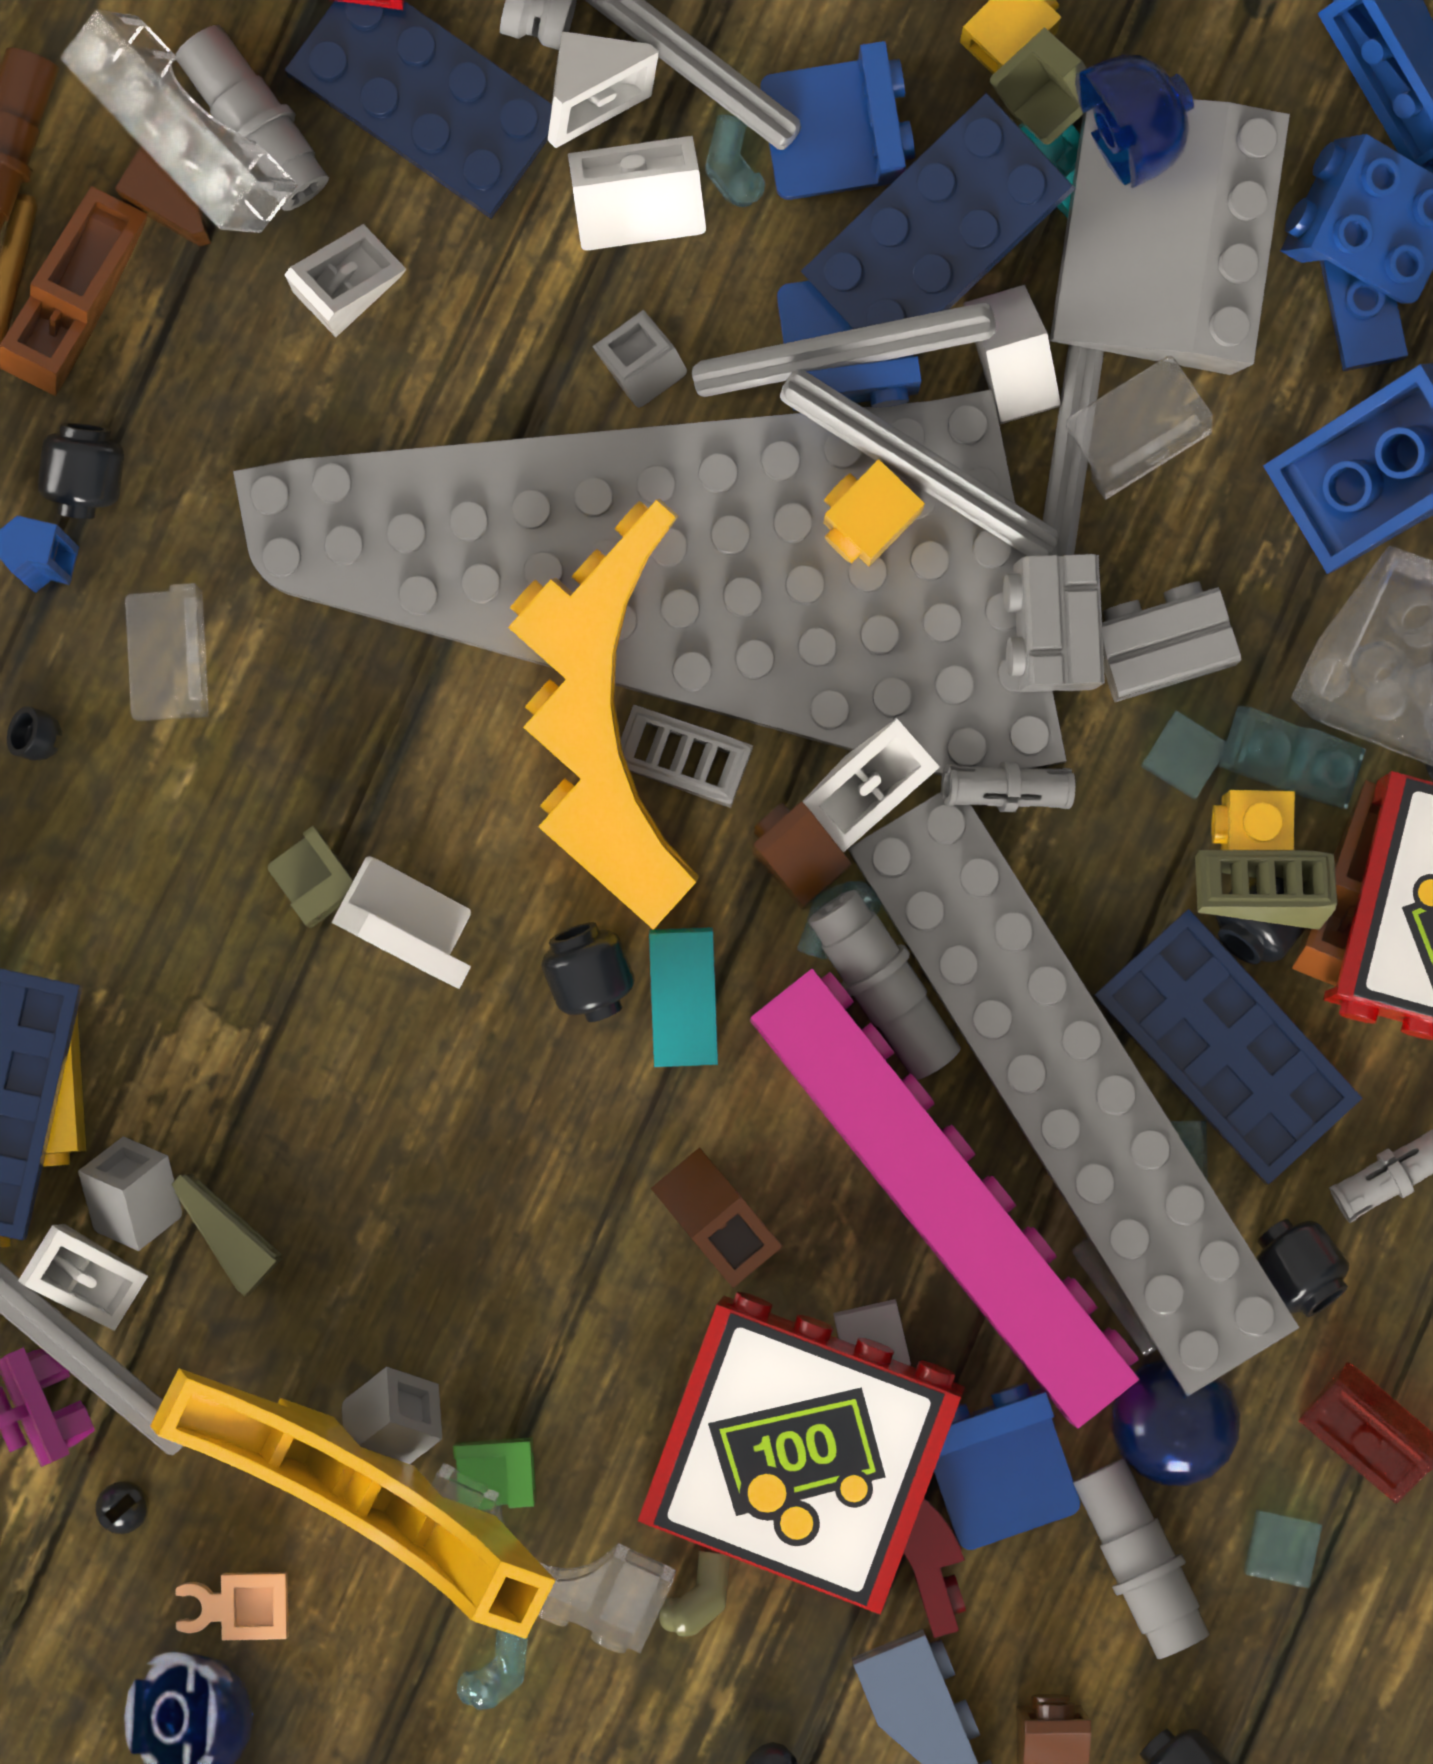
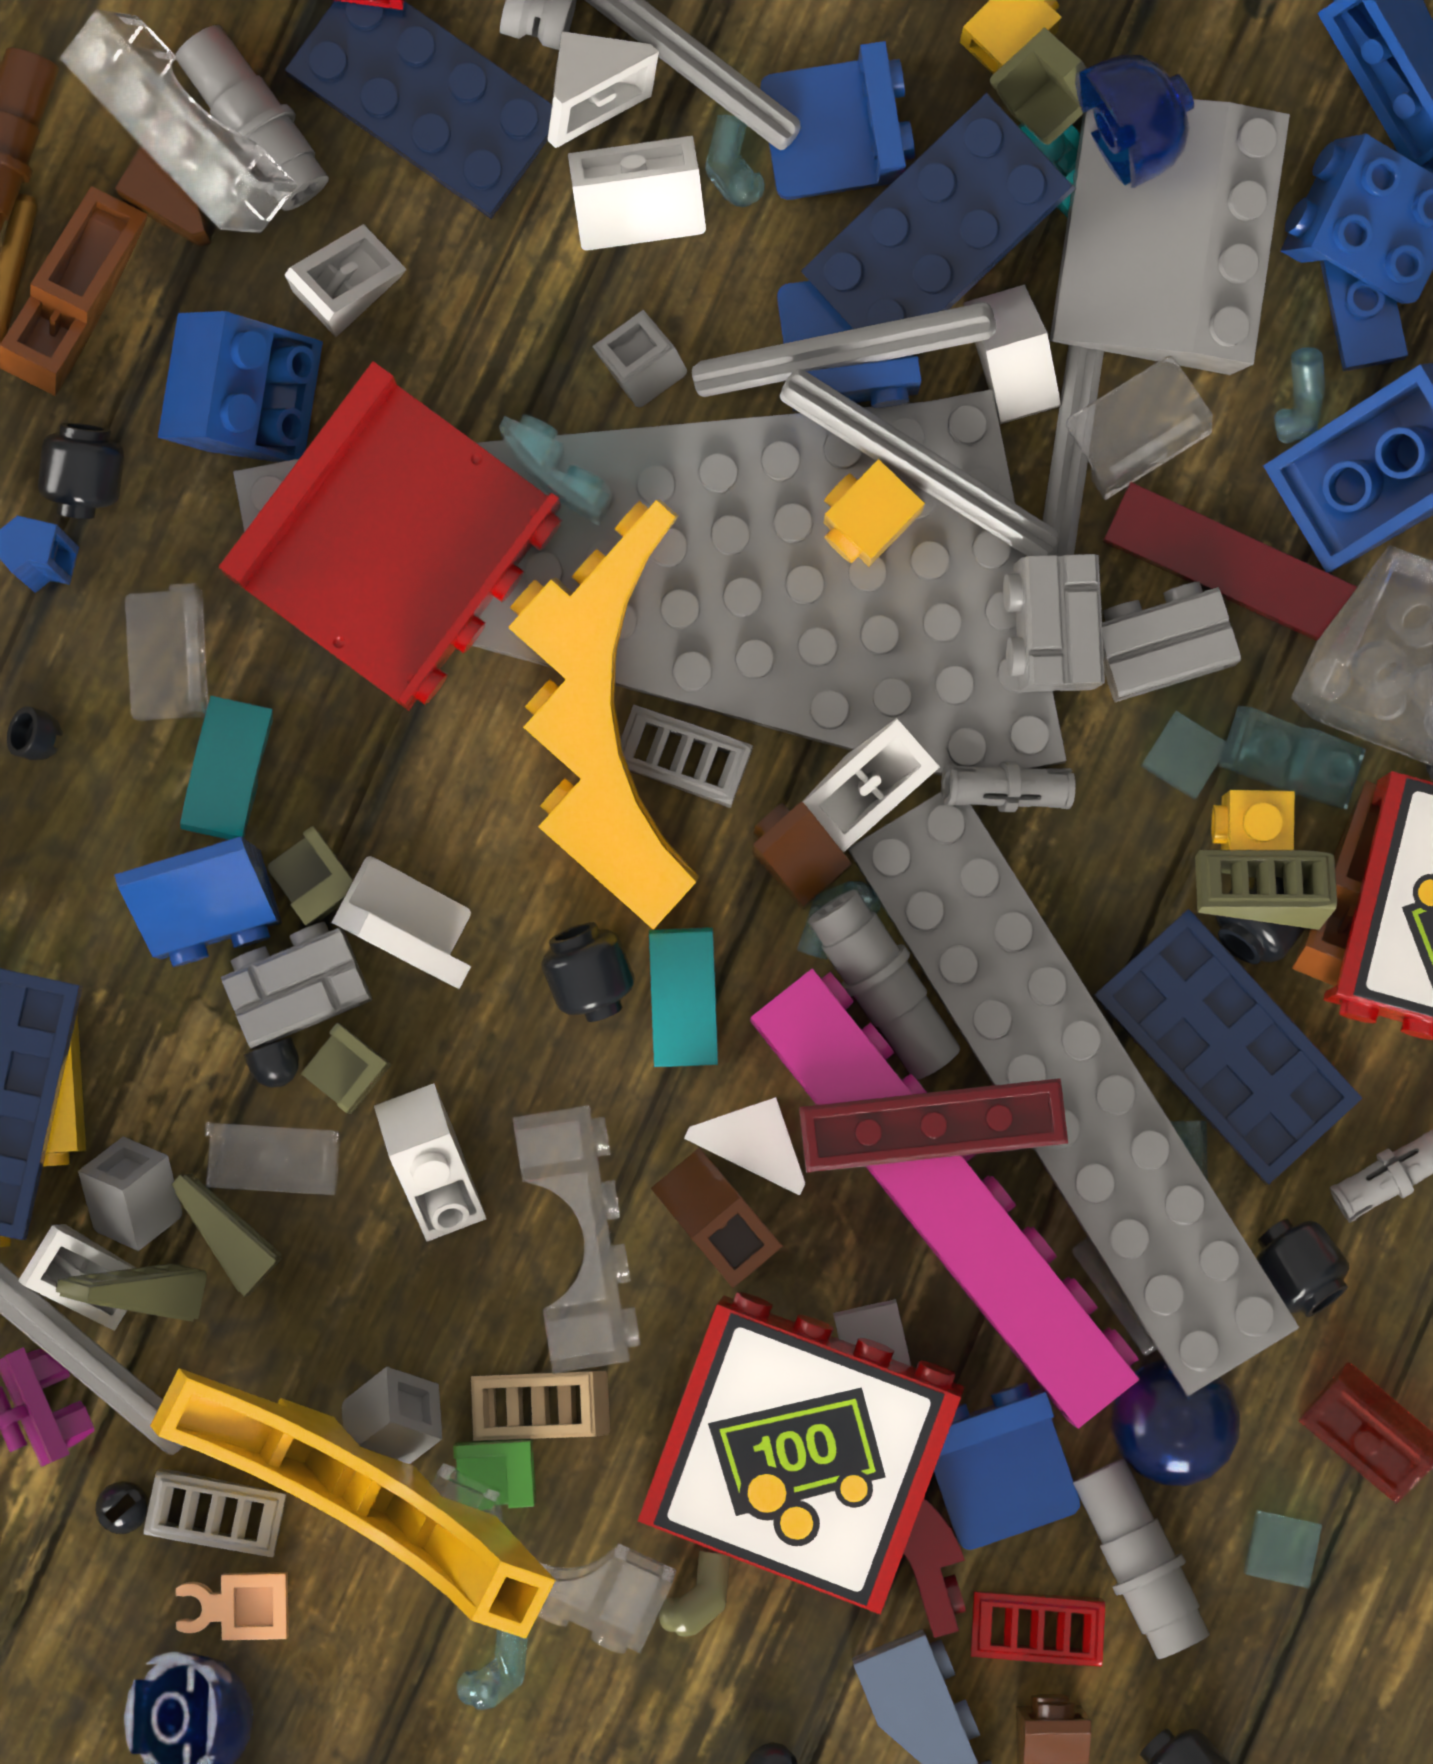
(154, 1290): none -> olive slope
(160, 1504): none -> light grey slope
(201, 900): none -> blue slope
(226, 768): none -> teal slope
(239, 387): none -> blue slope
(272, 1158): none -> clear panel
(274, 1064): none -> black hinge
(295, 986): none -> light grey brick
(346, 1069): none -> olive panel
(392, 539): none -> red panel
(429, 1162): none -> white slope
(540, 456): none -> clear light blue slope
(588, 1321): none -> clear arch
(594, 1405): none -> tan slope
(755, 1141): none -> white slope
(933, 1125): none -> dark red tile
(1093, 1628): none -> red slope
(1224, 558): none -> dark red tile
(1307, 396): none -> clear light blue arm

